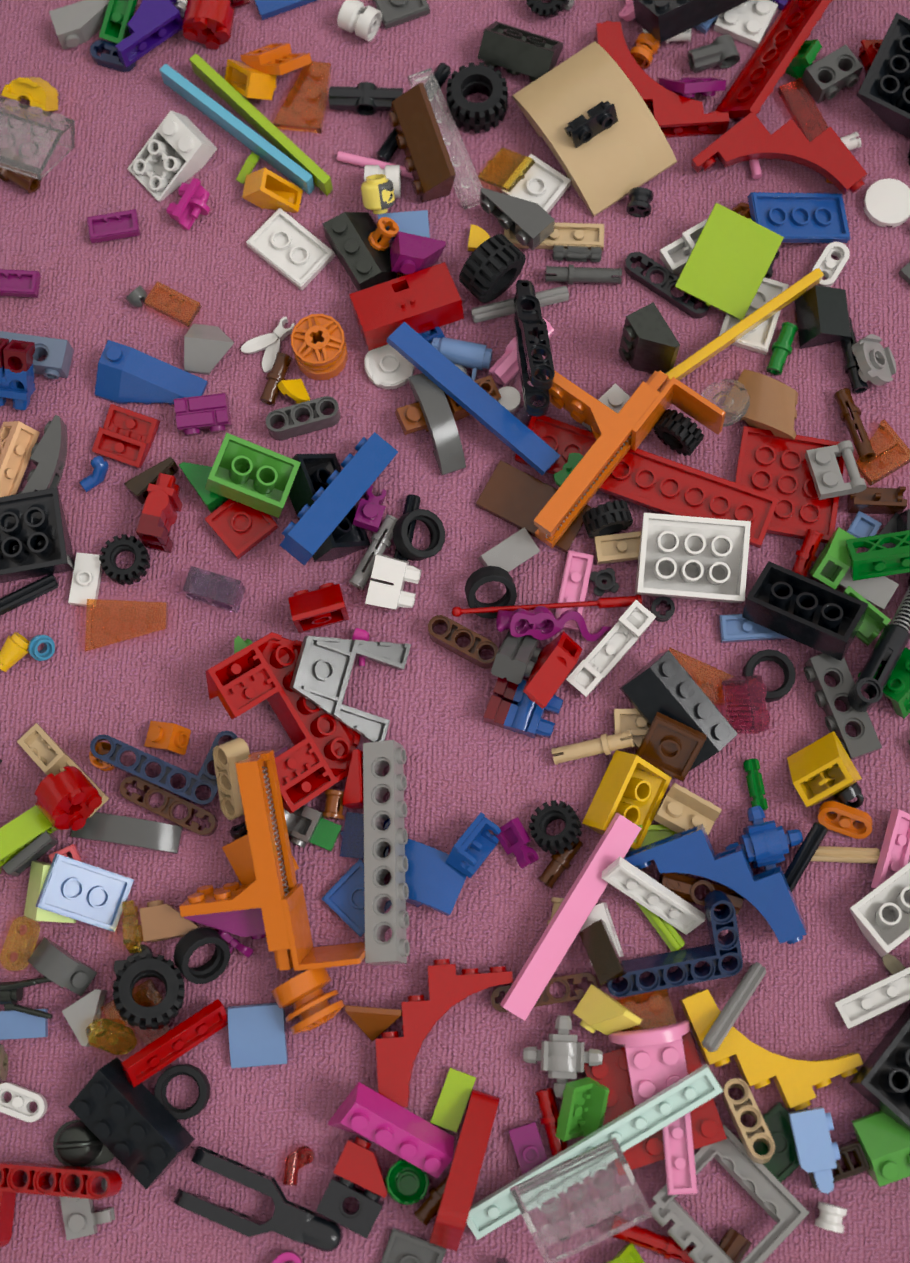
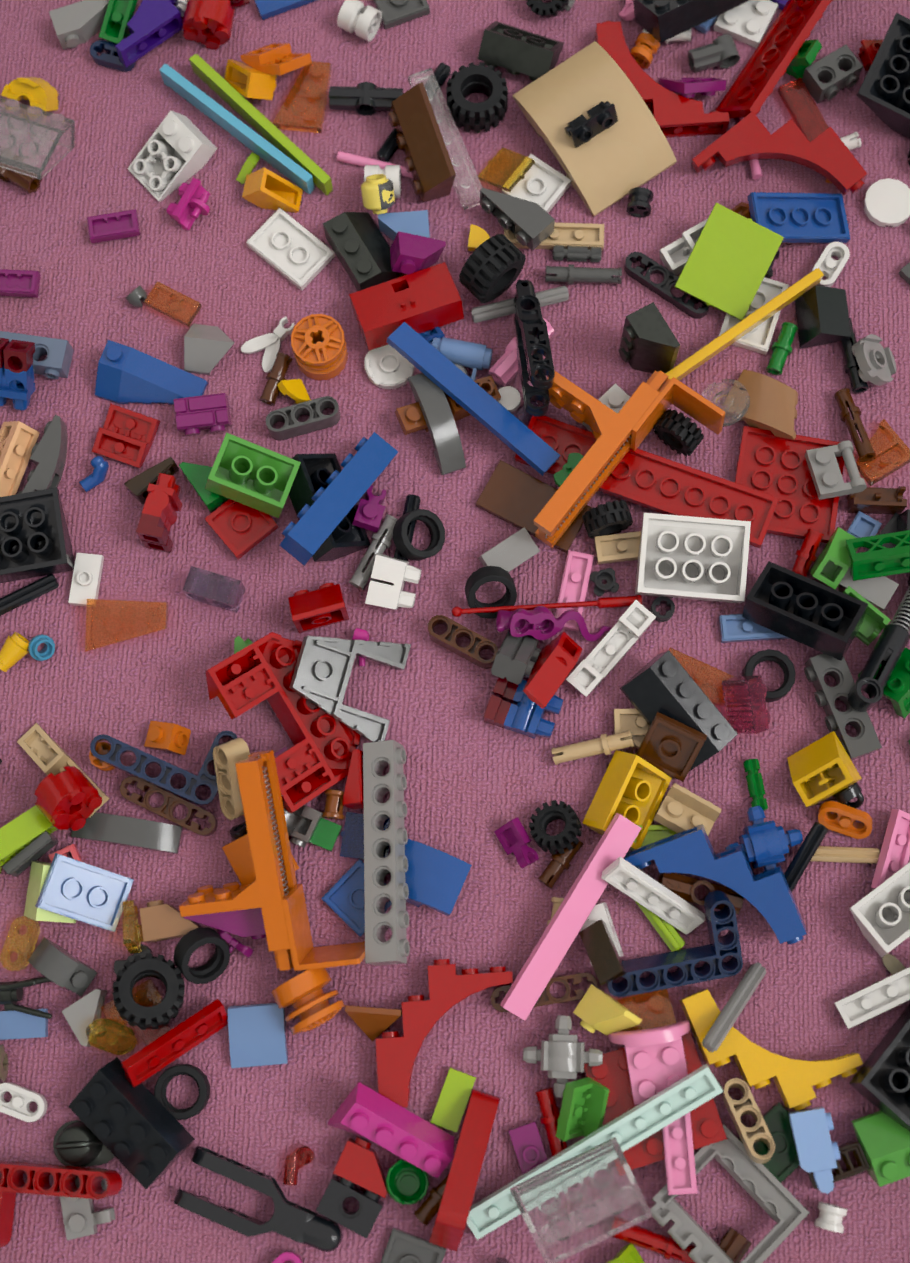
(117, 546): black tyre -> none
(385, 235): orange bush -> none
(474, 846): blue hinge -> none

